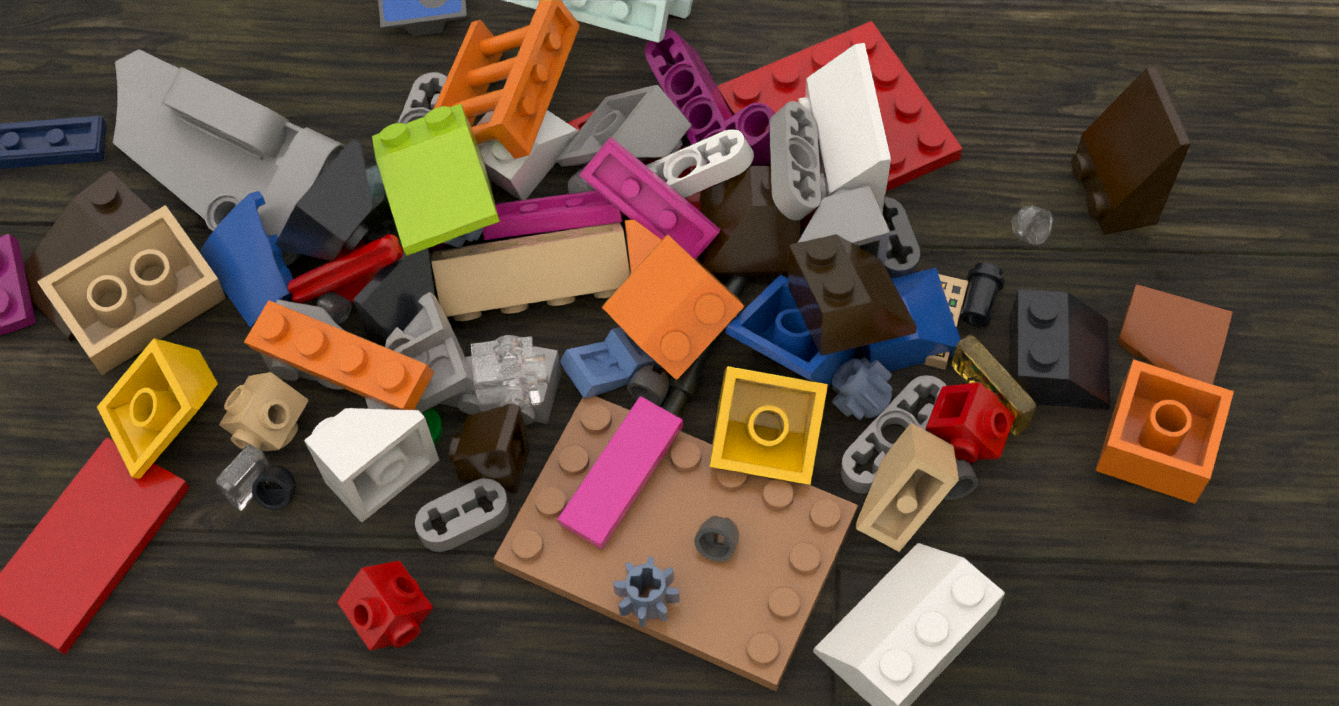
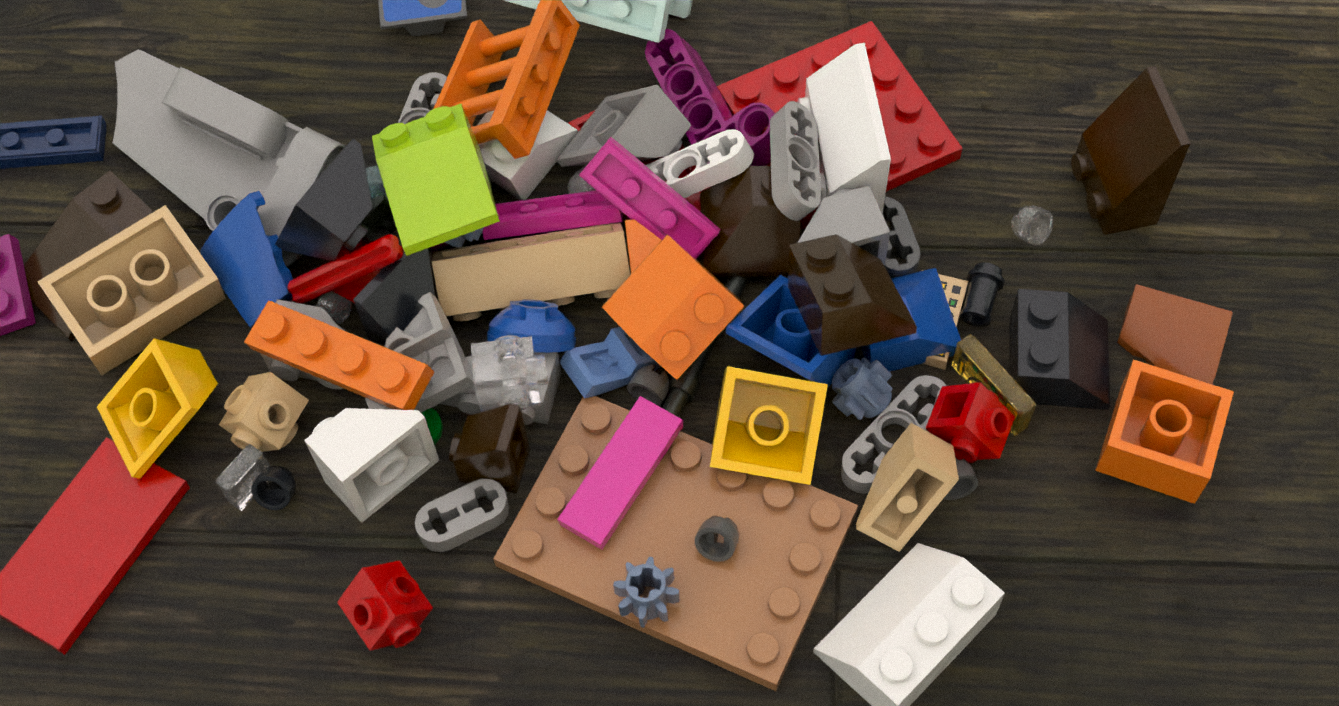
(535, 318): none -> blue piece

